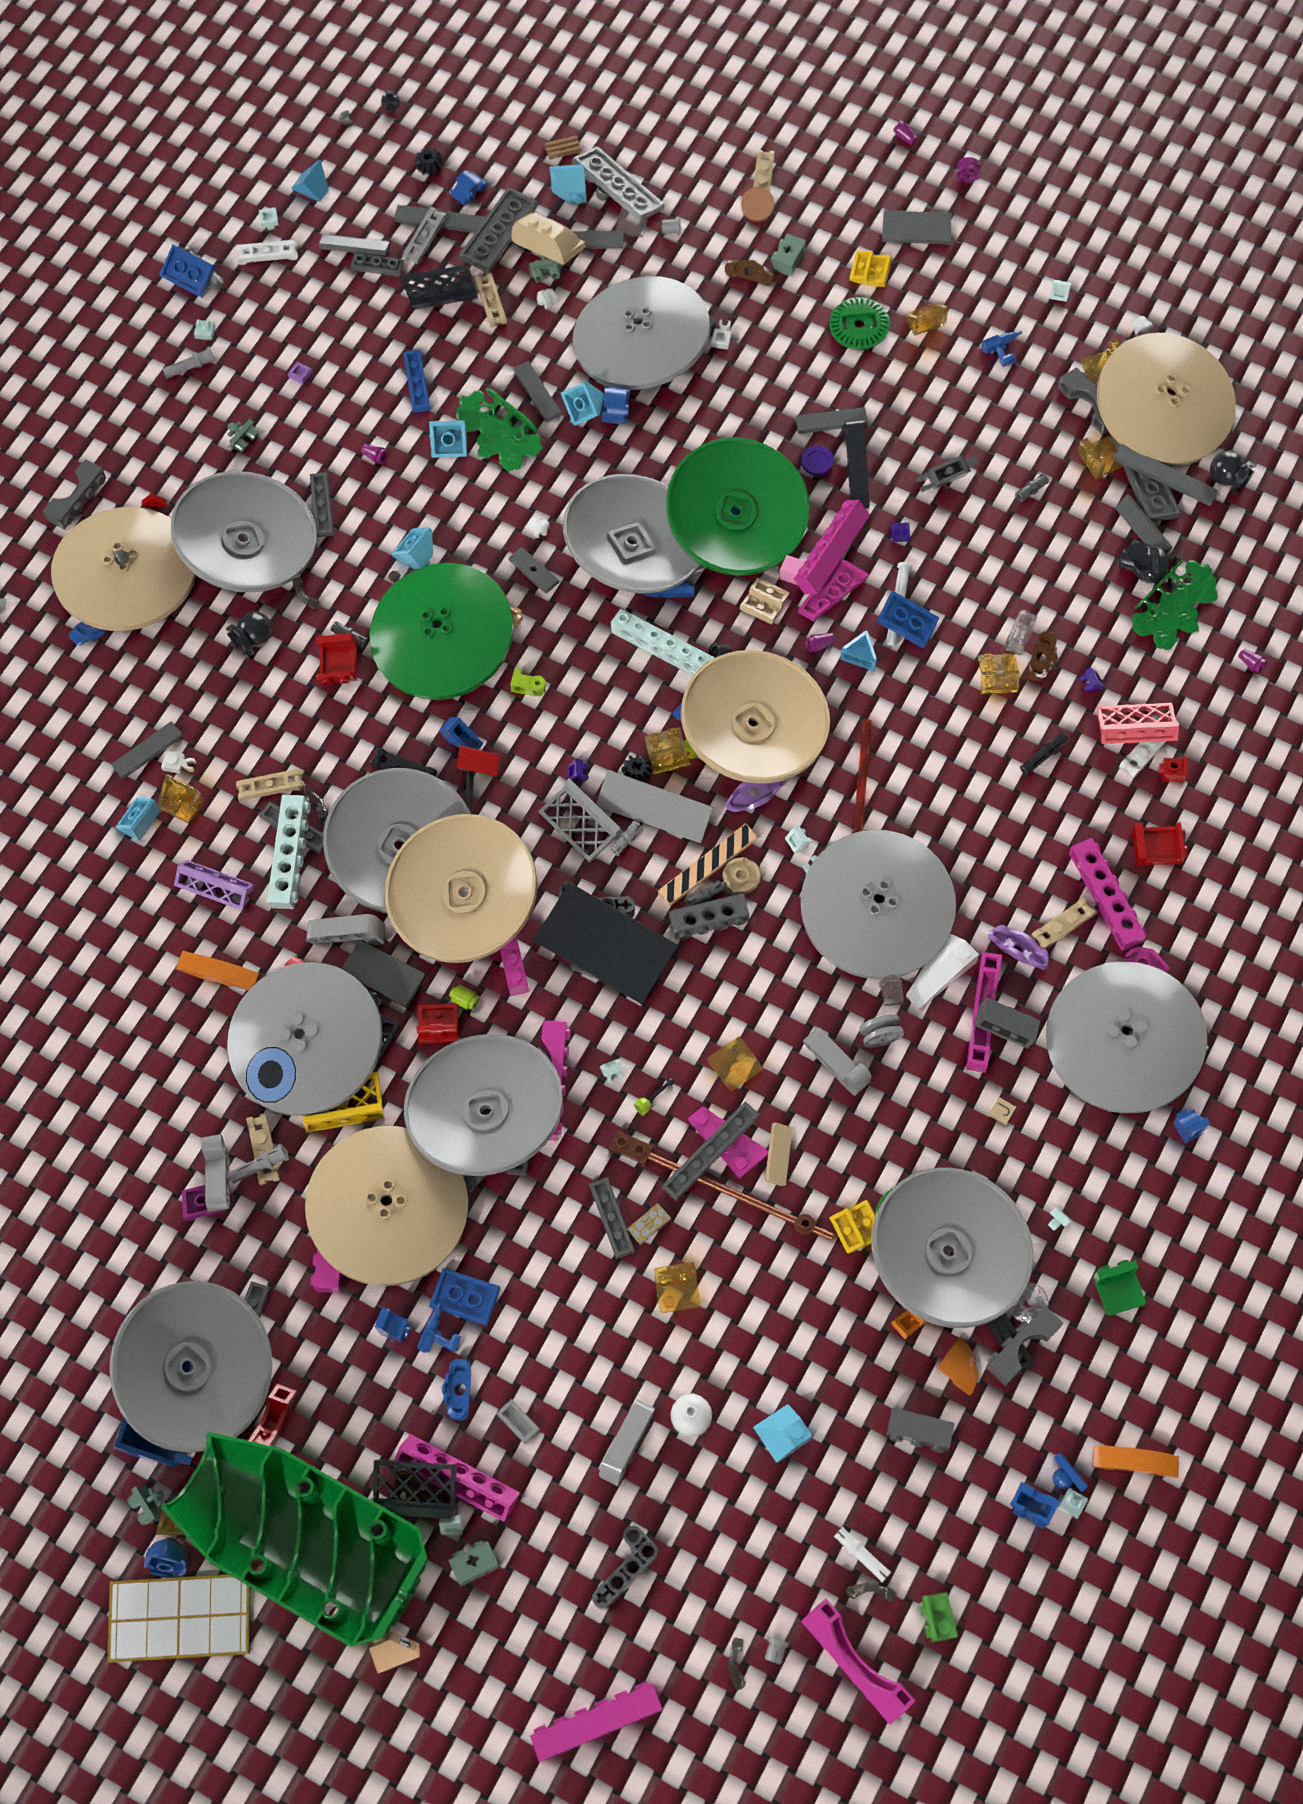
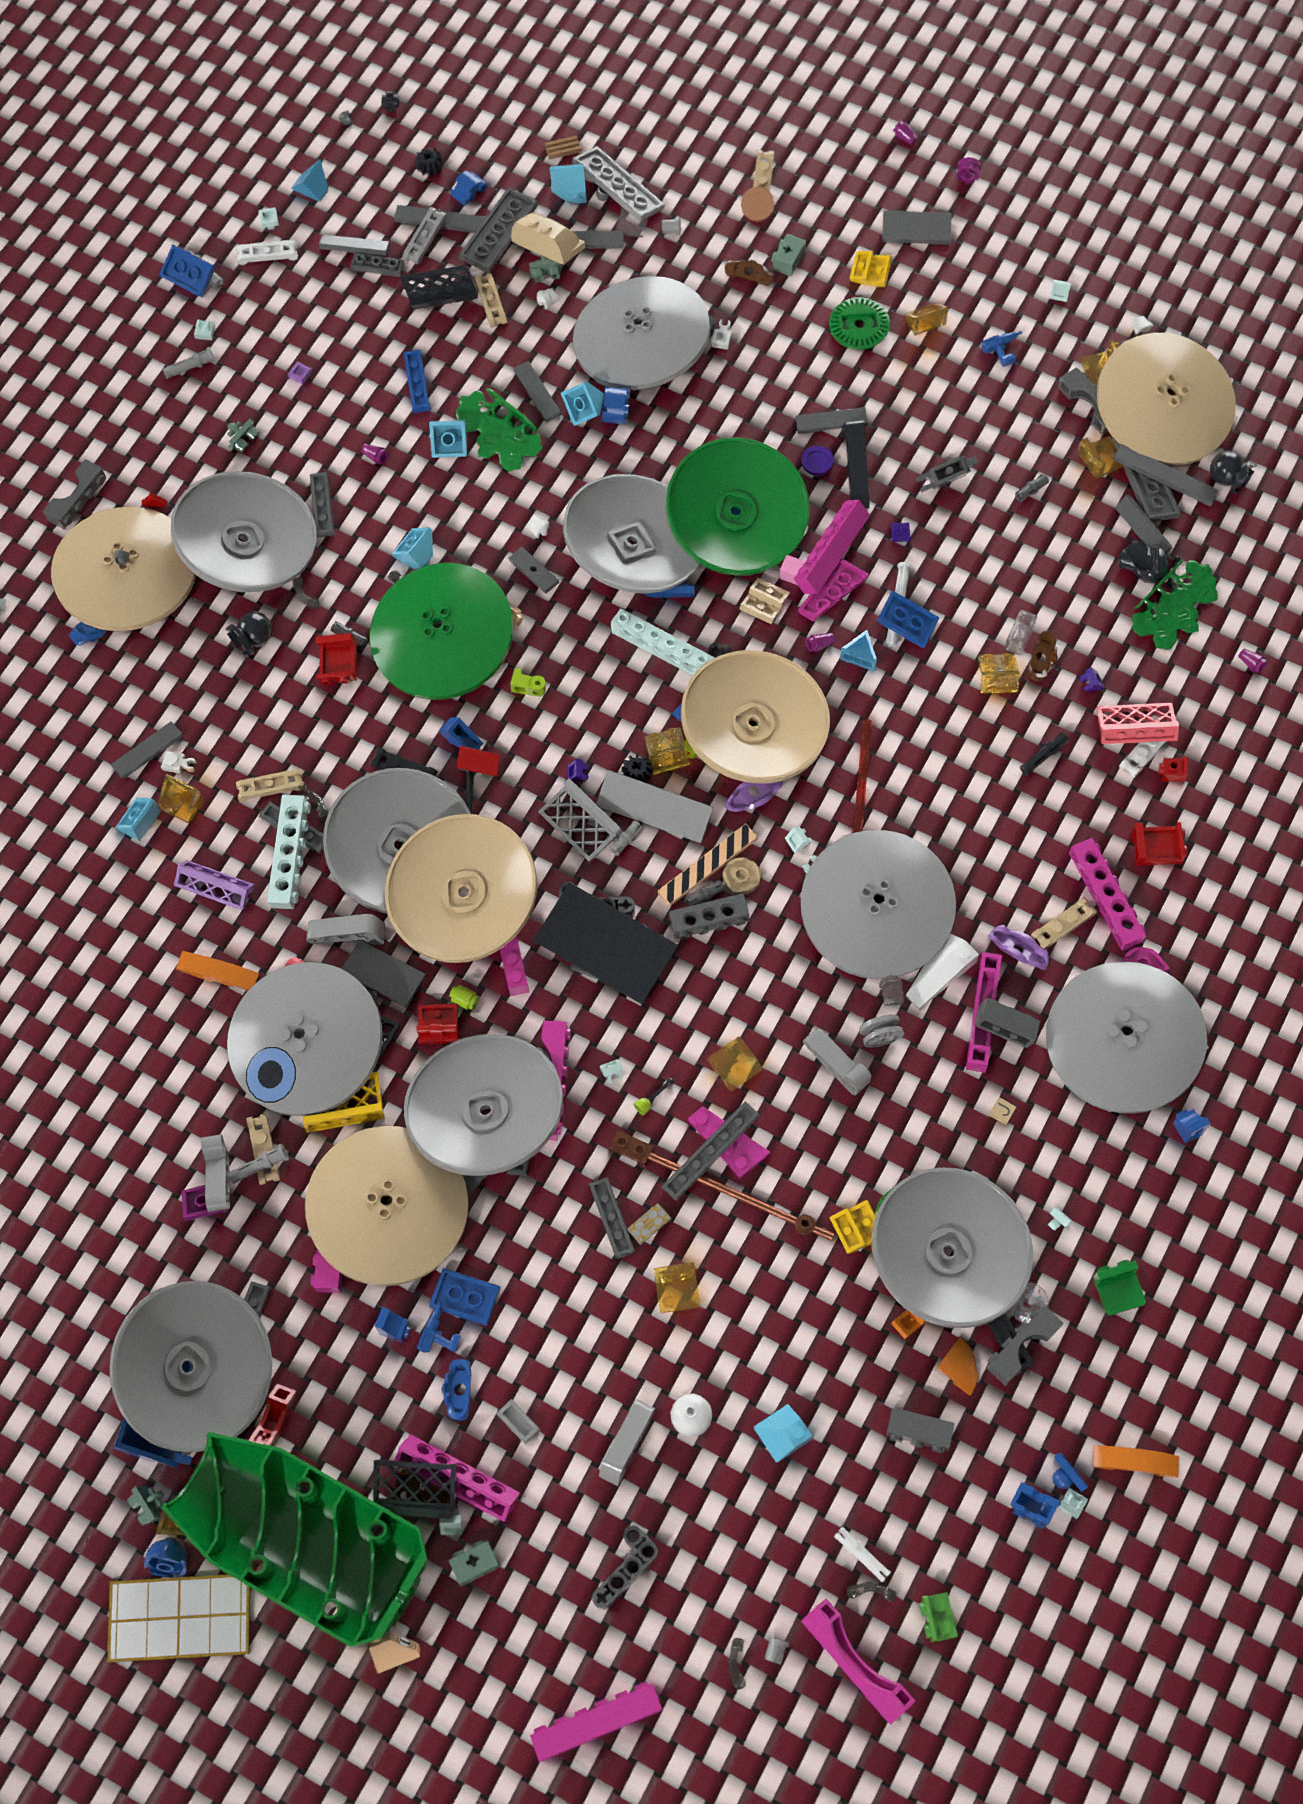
(778, 1154): tan tile -> none

